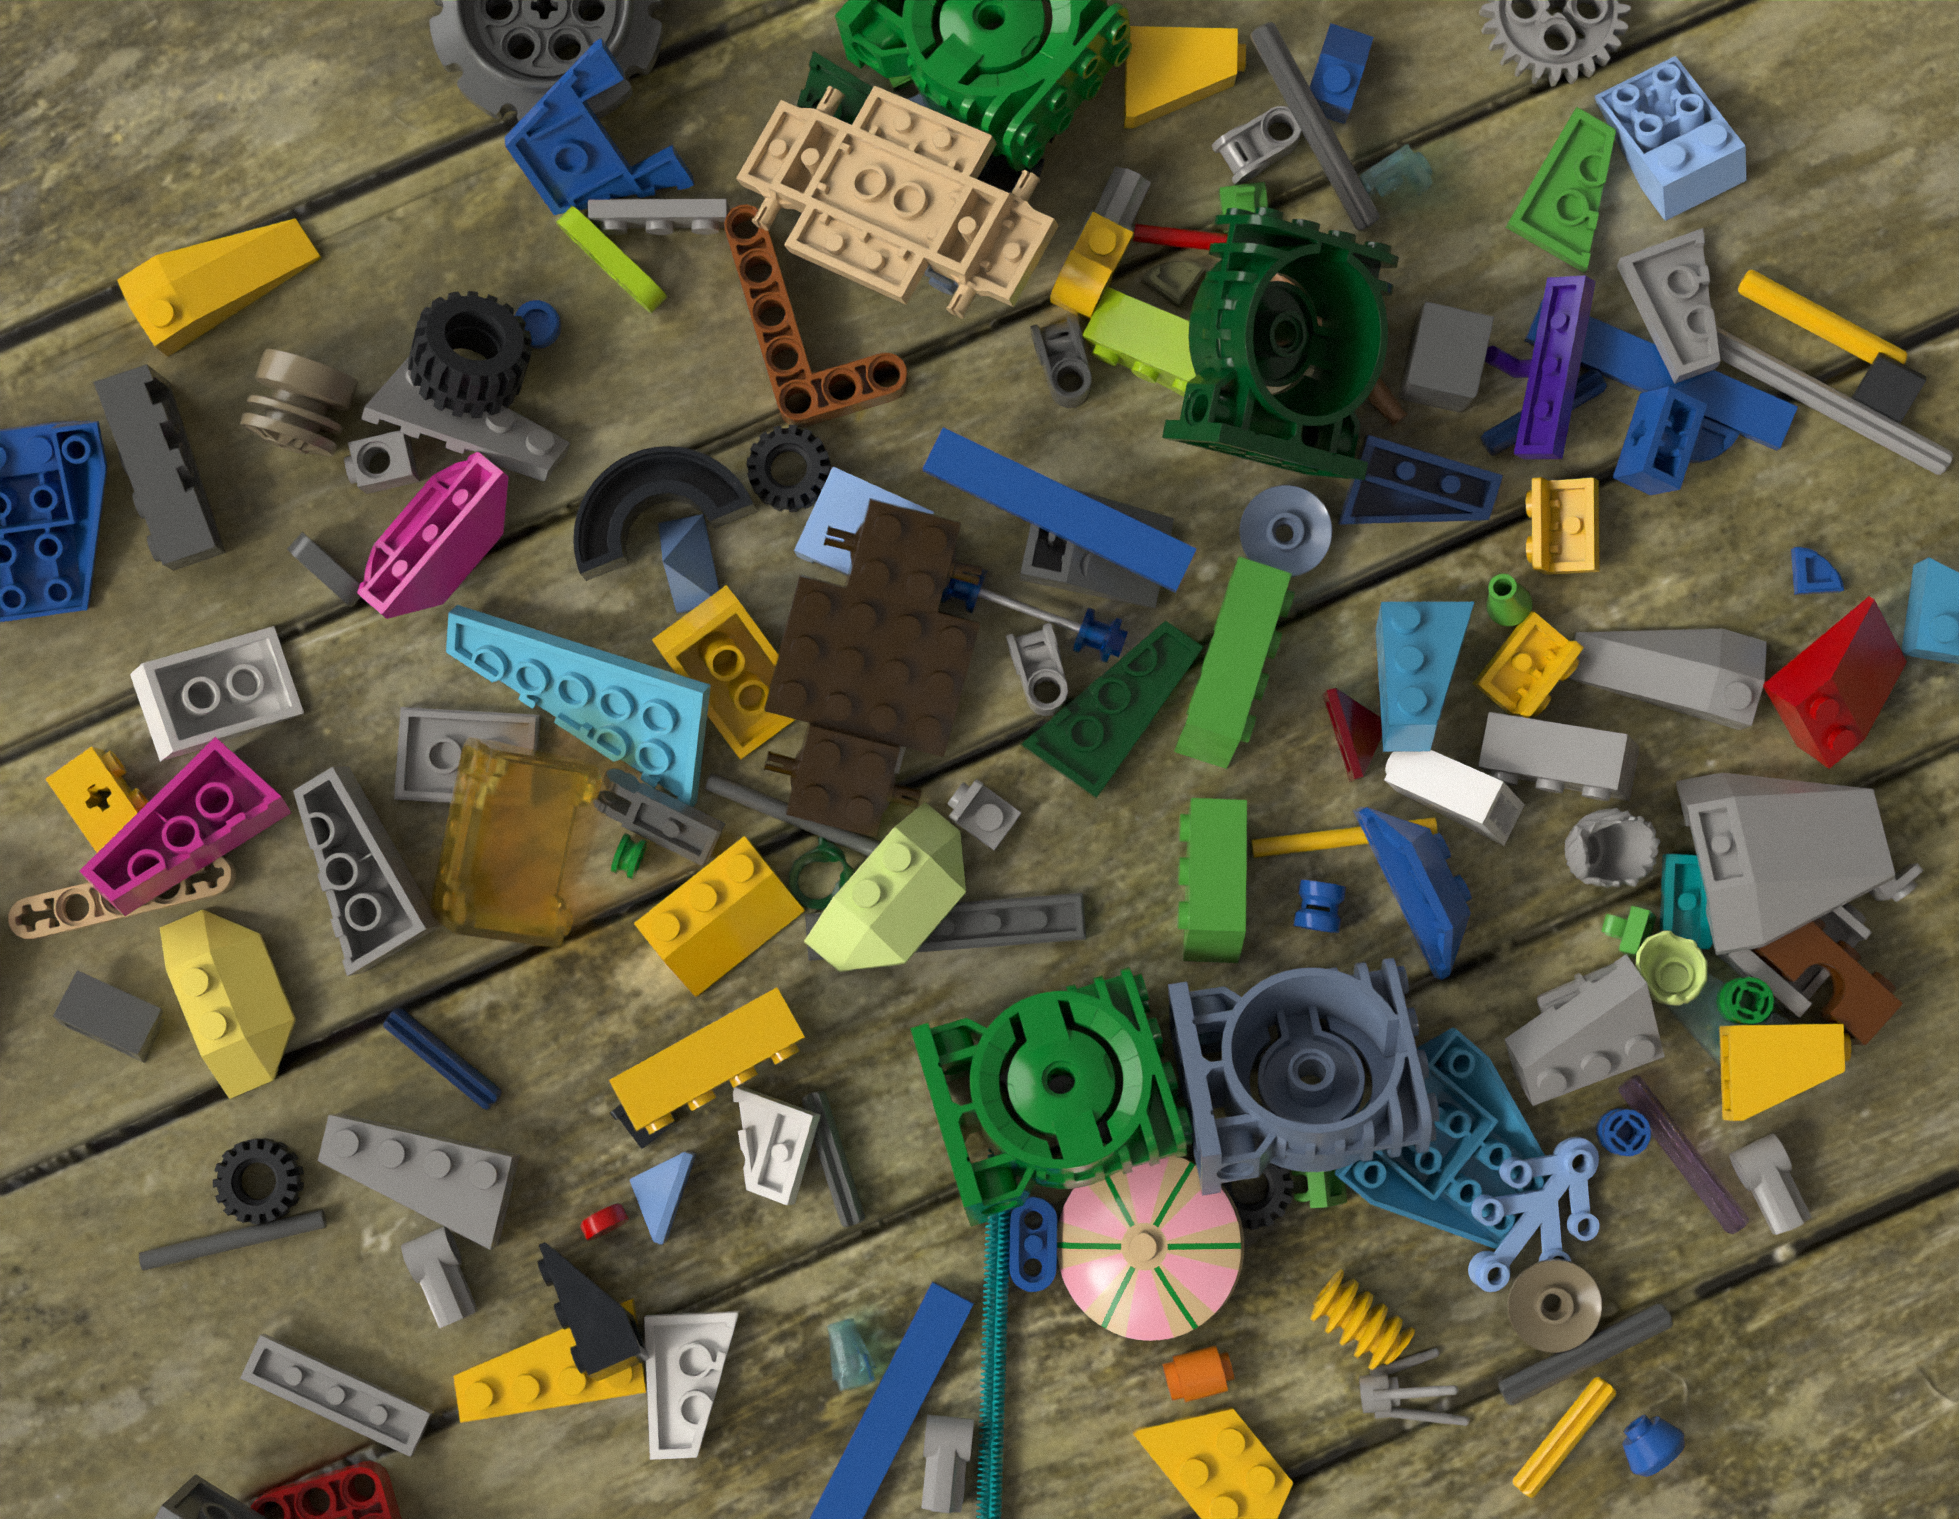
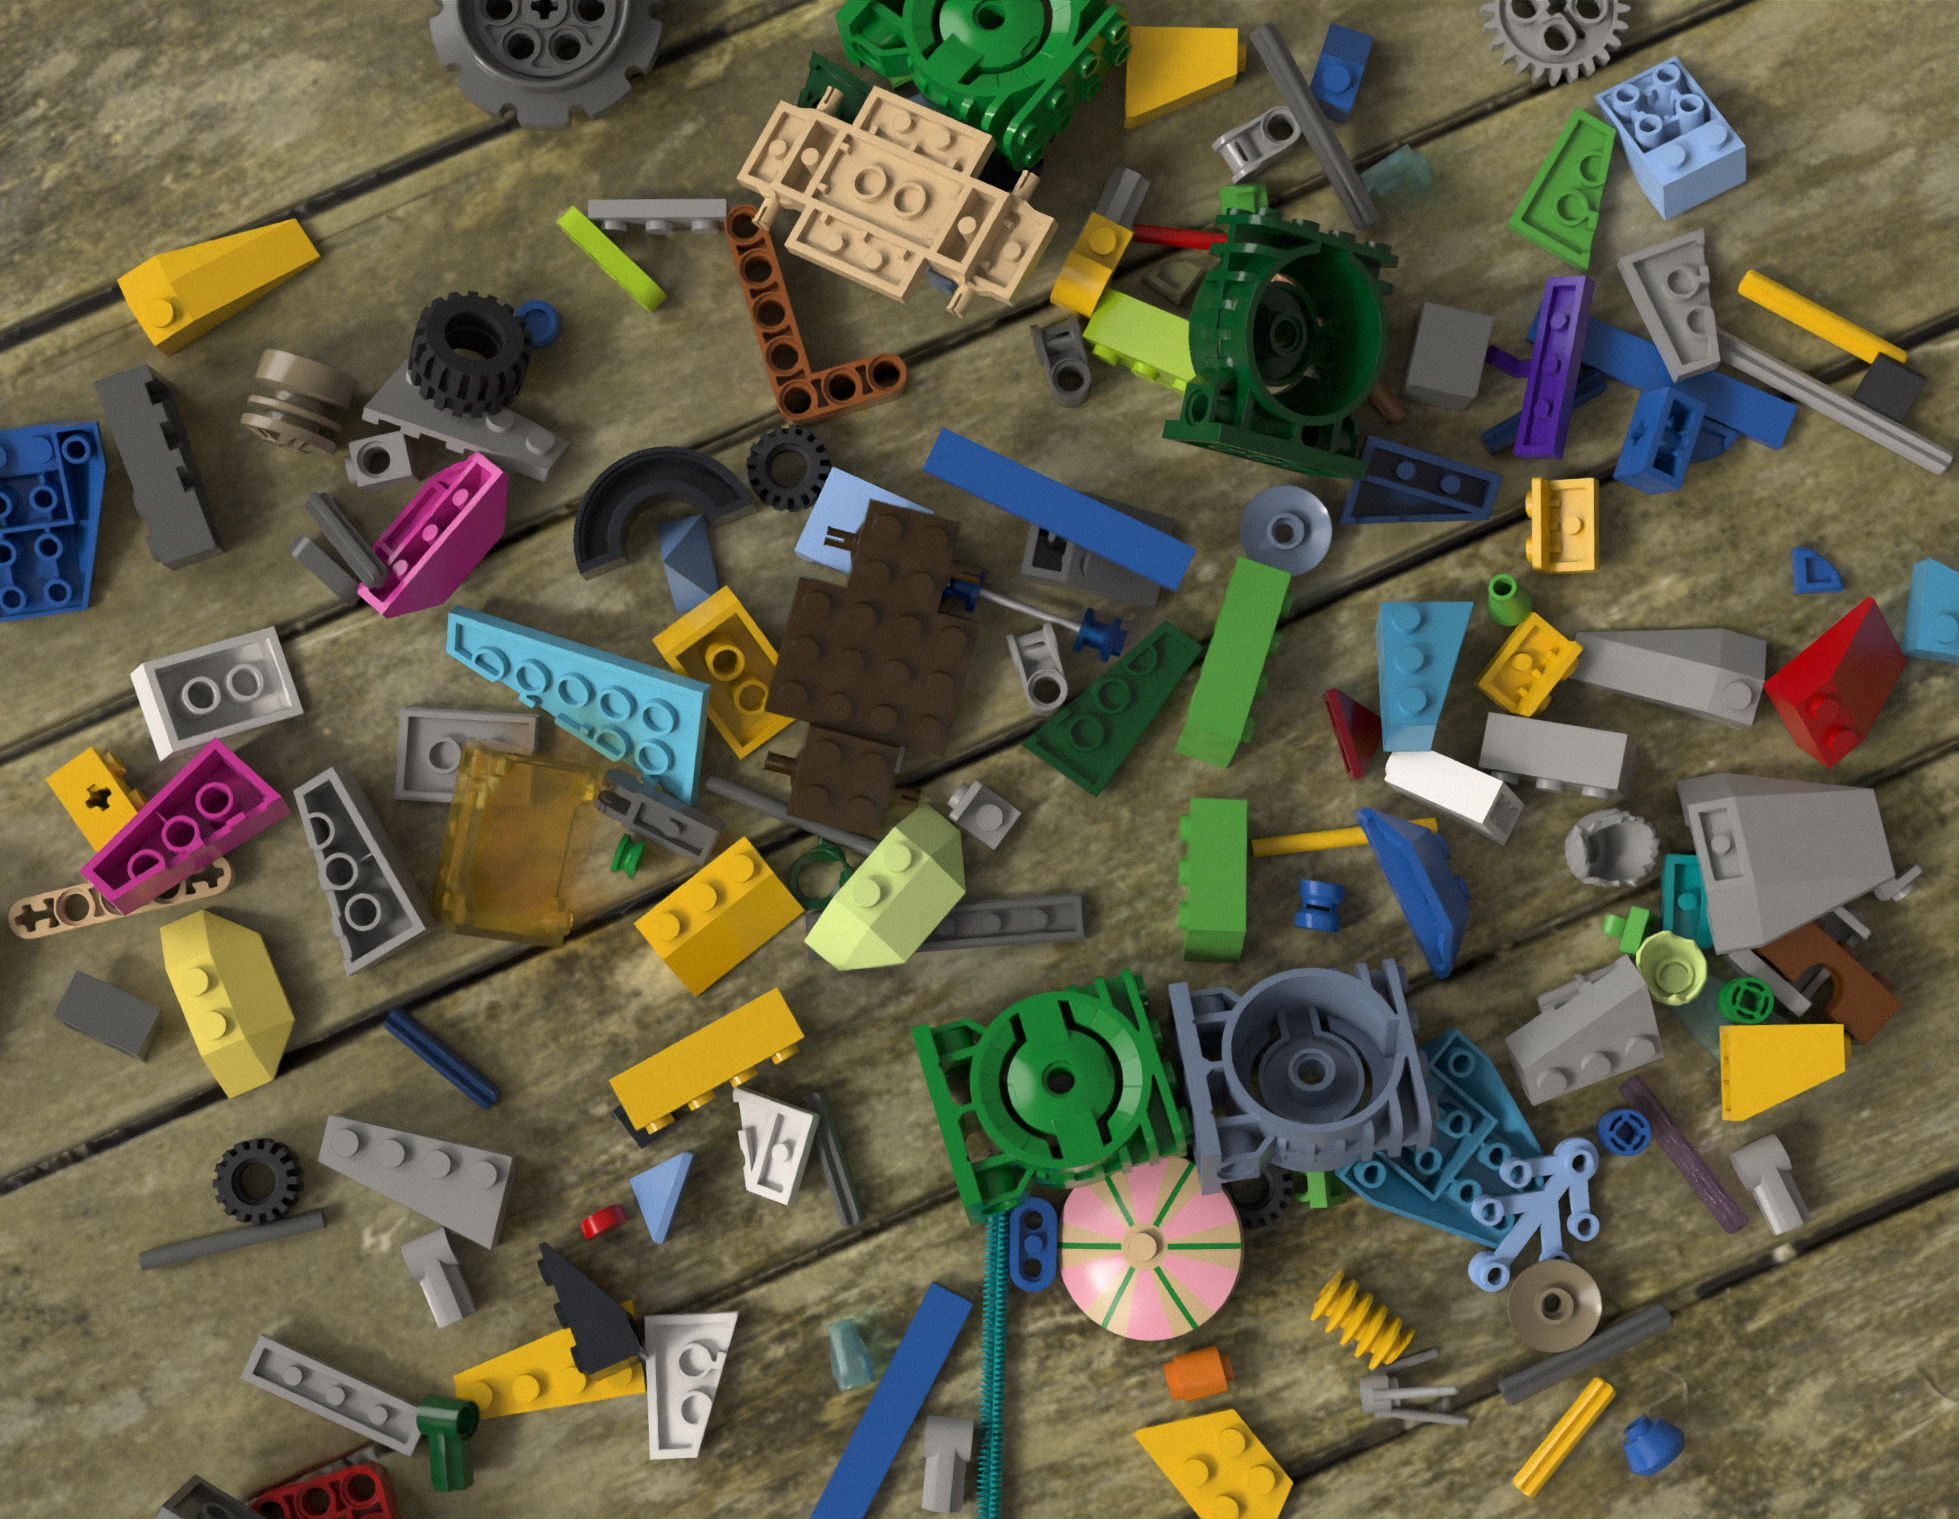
(346, 540): none -> dark grey axle
(450, 1427): none -> dark green piece
(572, 154): blue wing -> none

